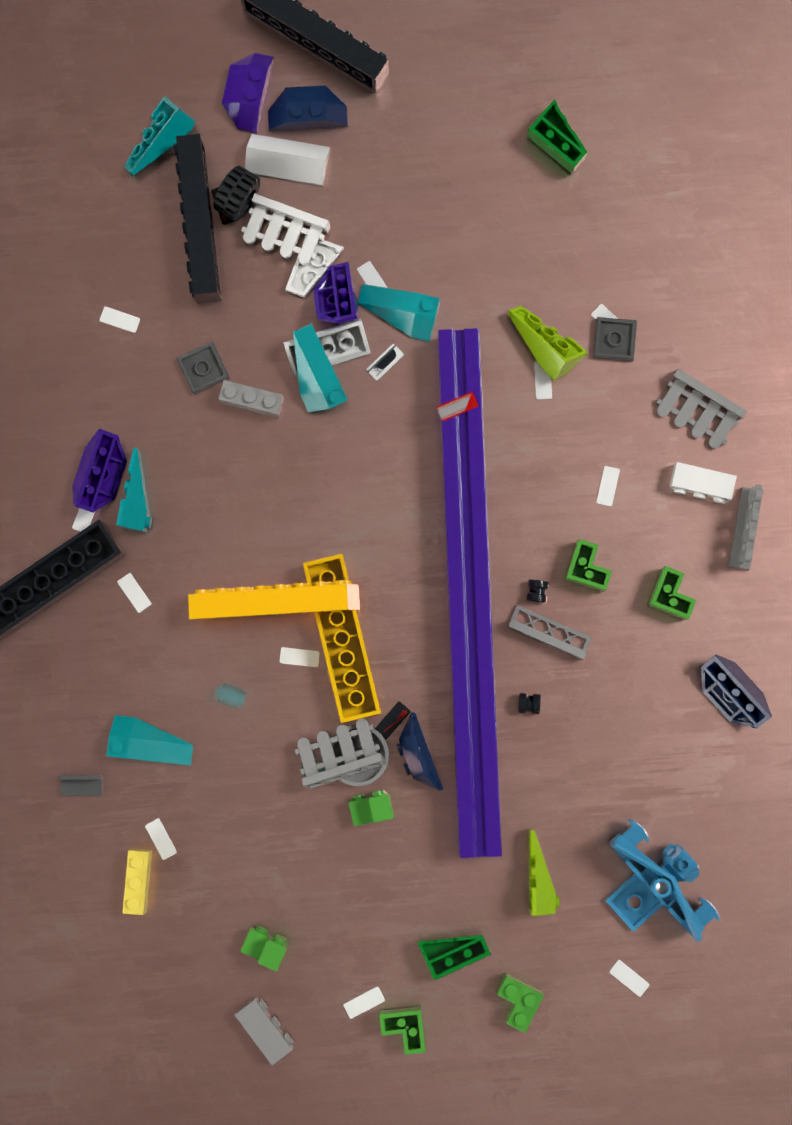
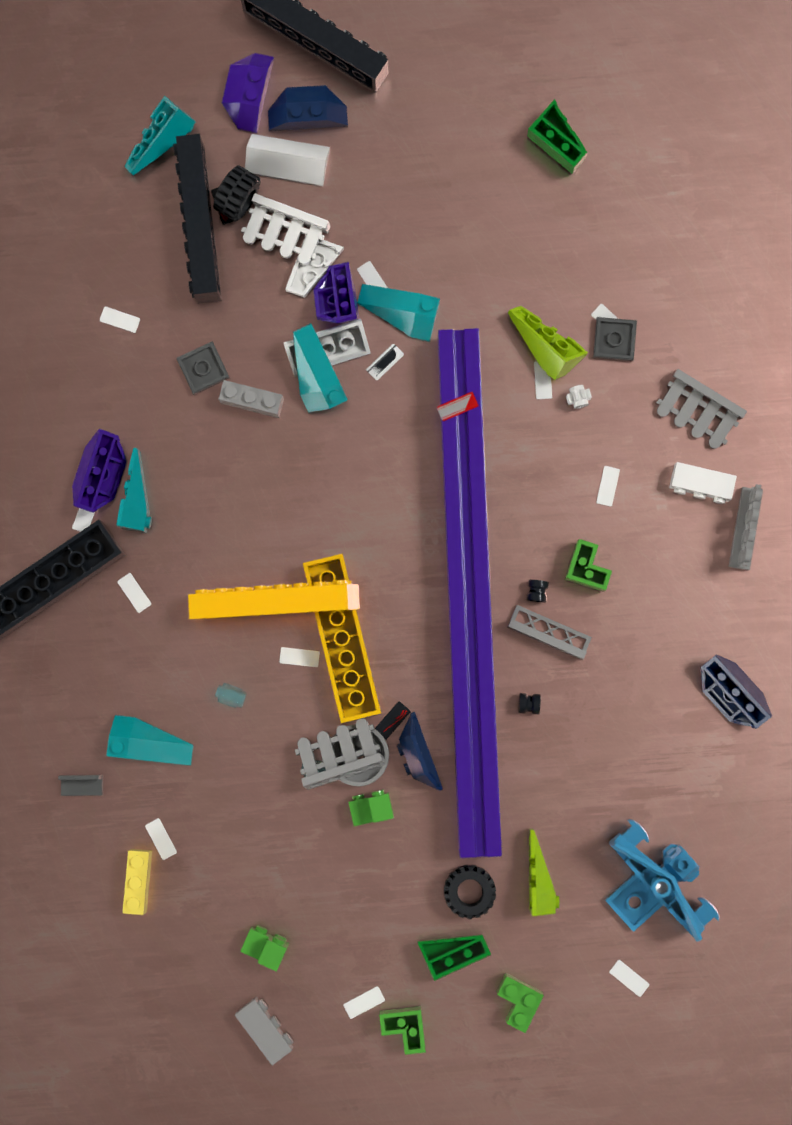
(475, 909): none -> black tyre
(578, 396): none -> white gear
(666, 595): bright green brick -> none

